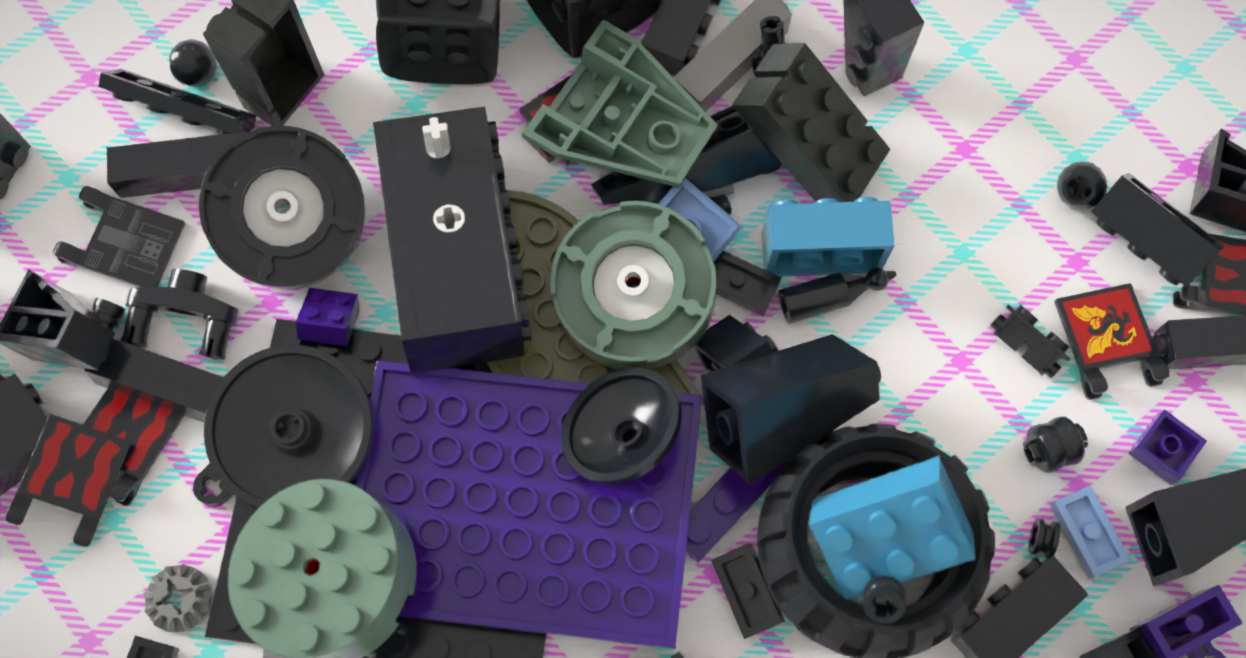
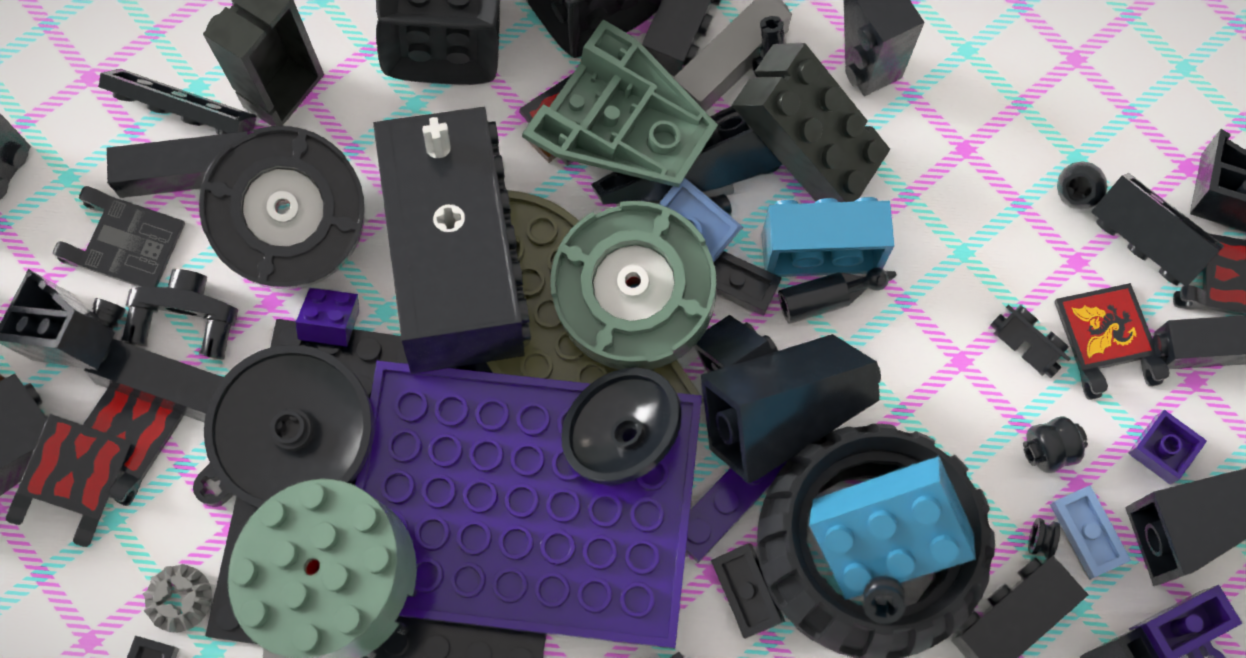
(192, 63): black piece -> none

